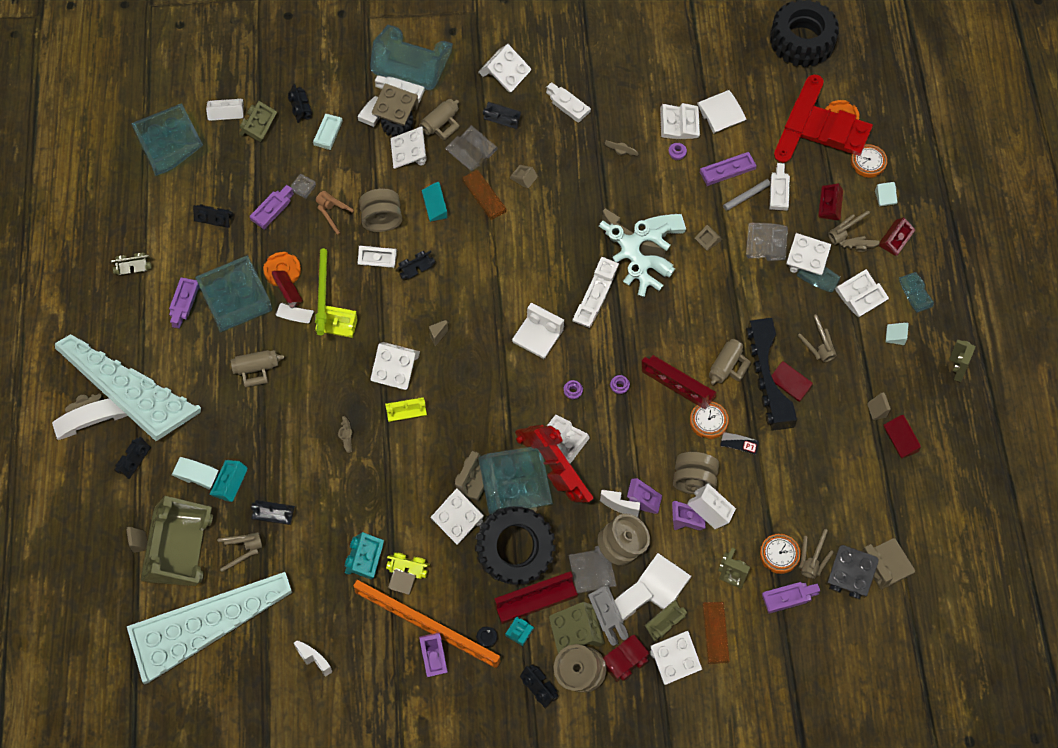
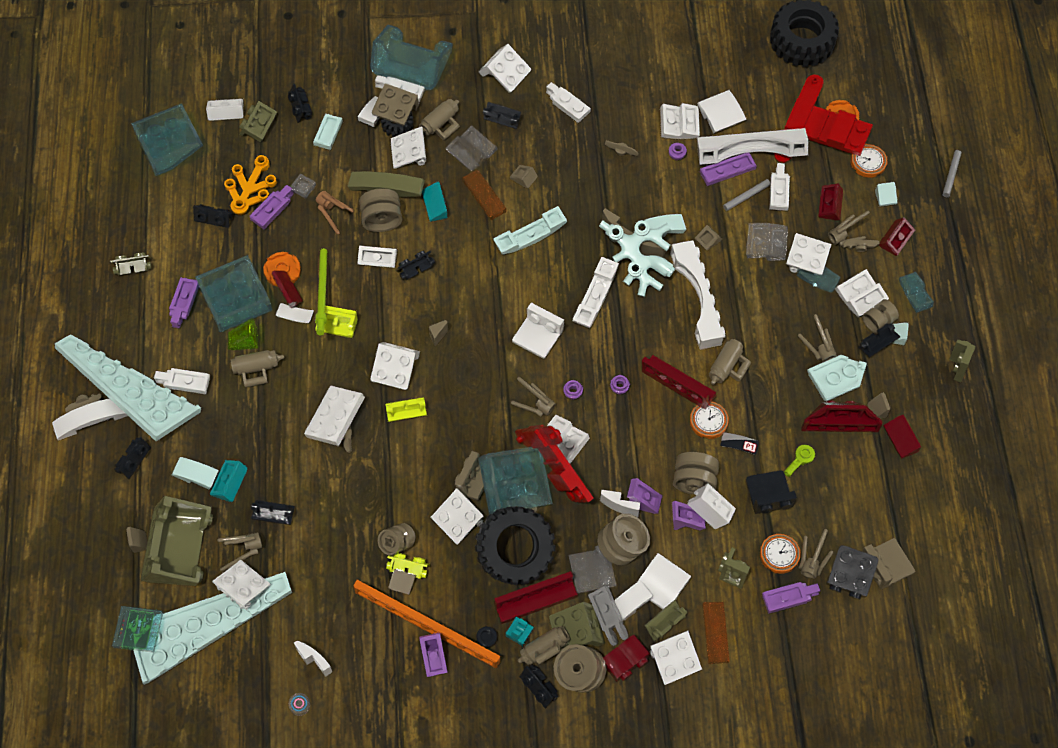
(137, 629): none -> clear light blue tile
(183, 380): none -> white hinge
(241, 584): none -> white hinge
(243, 336): none -> clear neon green slope
(250, 186): none -> light orange plant
(299, 704): none -> clear tile
(334, 415): none -> white plate
(364, 555): teal bracket -> none
(396, 539): none -> dark tan wheel
(402, 184): none -> olive slope
(532, 233): none -> light aqua slope
(544, 404): none -> dark tan plant
(544, 646): none -> dark tan piece
(687, 262): none -> white arch
(770, 492): none -> black bracket
(779, 408): black arch -> none
(785, 142): none -> white arch
(791, 381): dark red slope -> none
(804, 455): none -> lime plate
(837, 376): none -> light aqua tile
(842, 418): none -> dark red wedge
(875, 343): none -> black hinge
(882, 313): none -> dark tan wheel
(952, 172): none -> light grey bar

